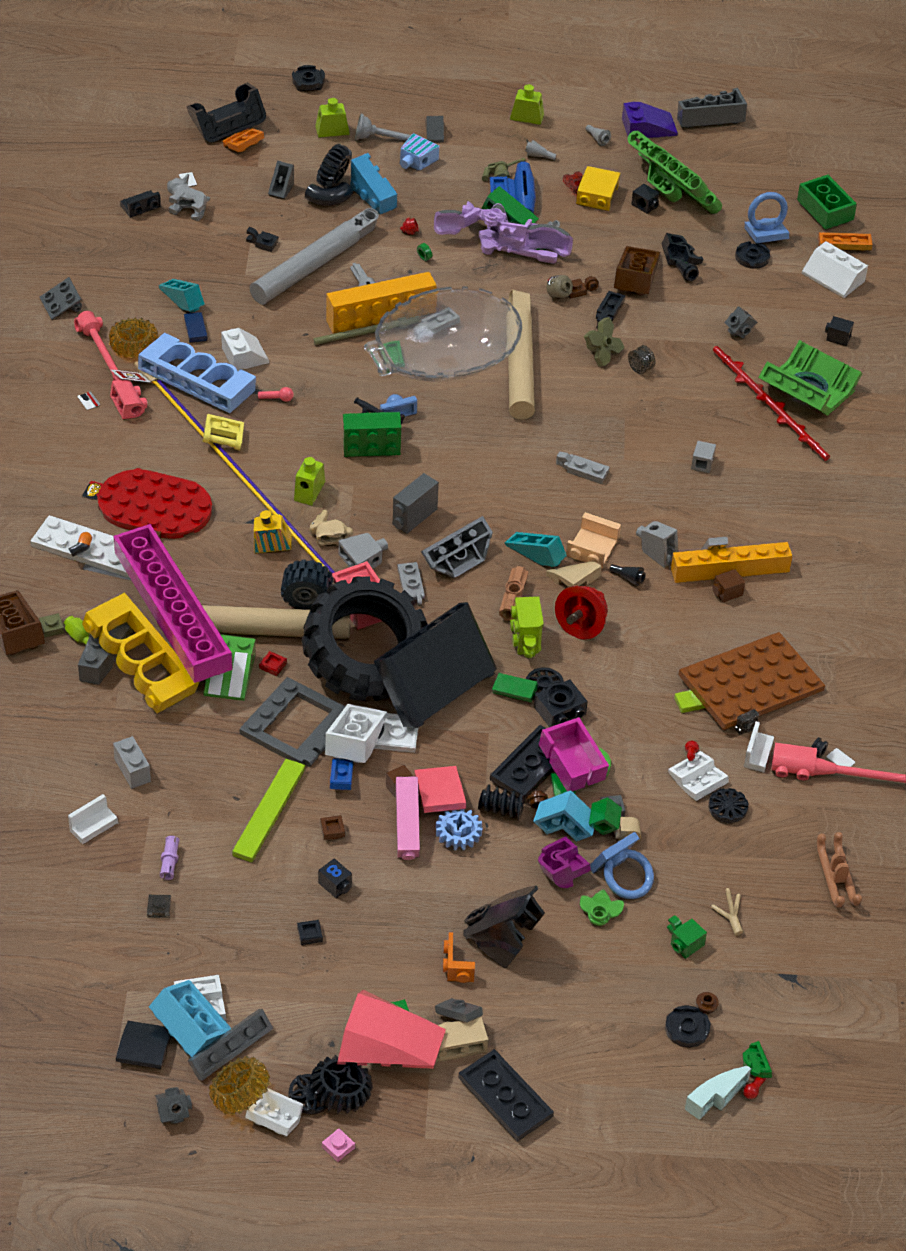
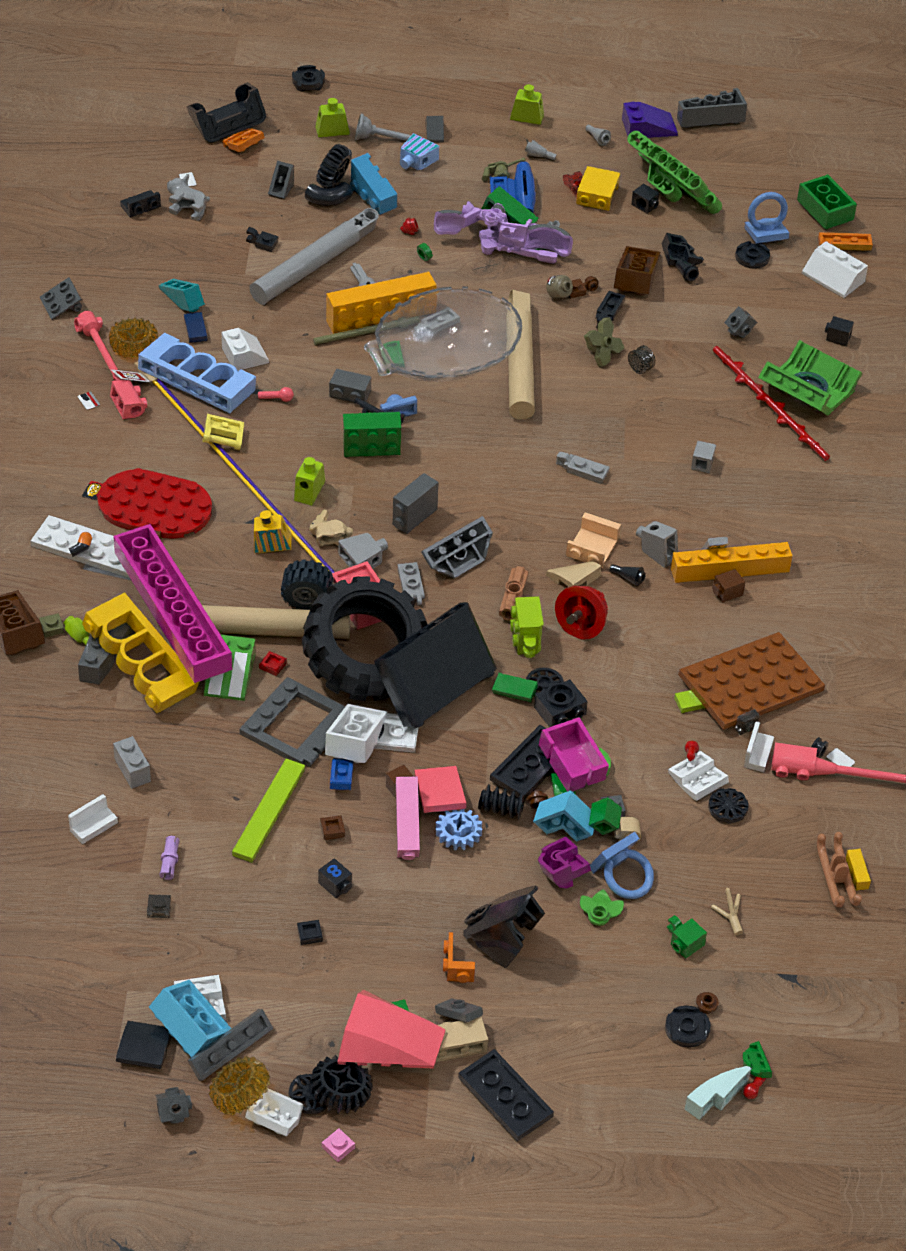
(349, 385): none -> dark grey brick
(540, 548): teal slope -> none
(858, 869): none -> yellow piece

